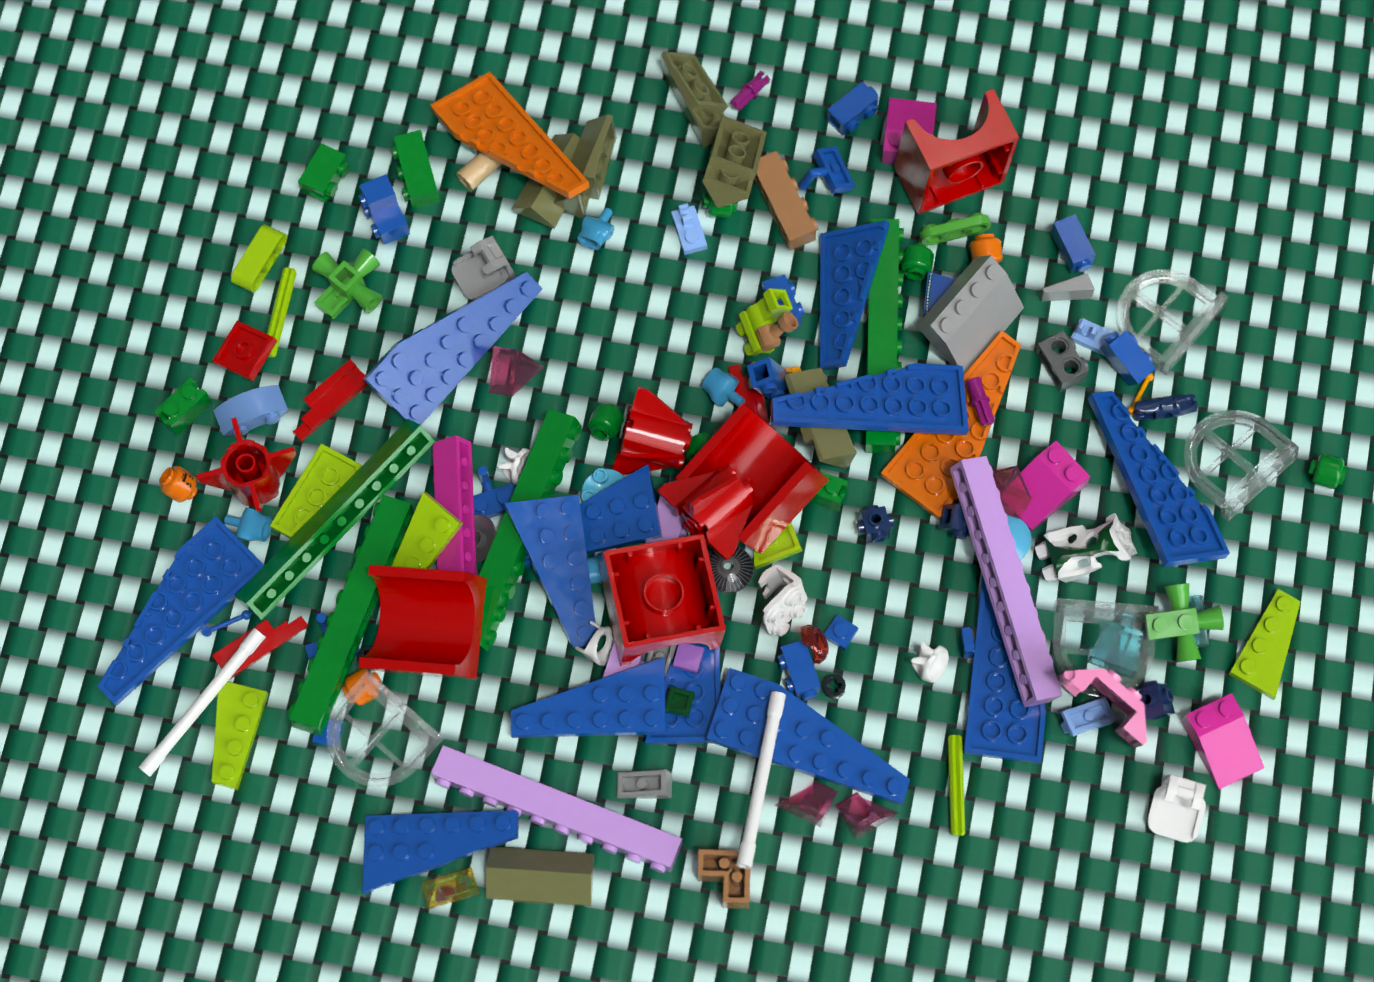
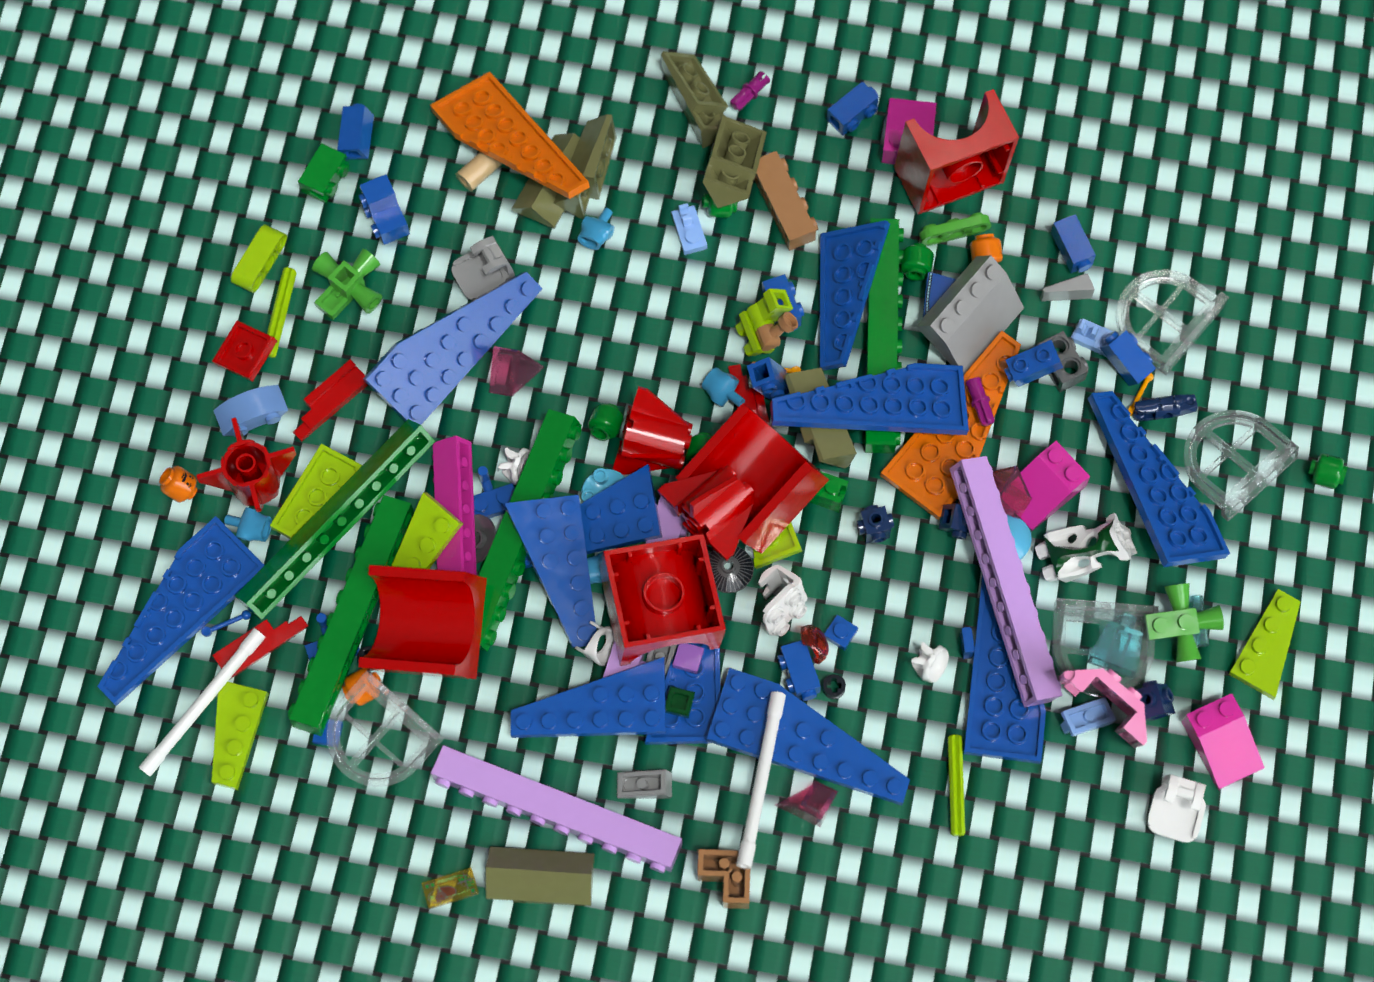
(183, 406): green brick -> none
(355, 131): none -> blue brick
(415, 169): green brick -> none
(419, 843): blue wing -> none
(832, 169): blue plate -> none
(863, 814): clear pink slope -> none
(1033, 364): none -> blue brick

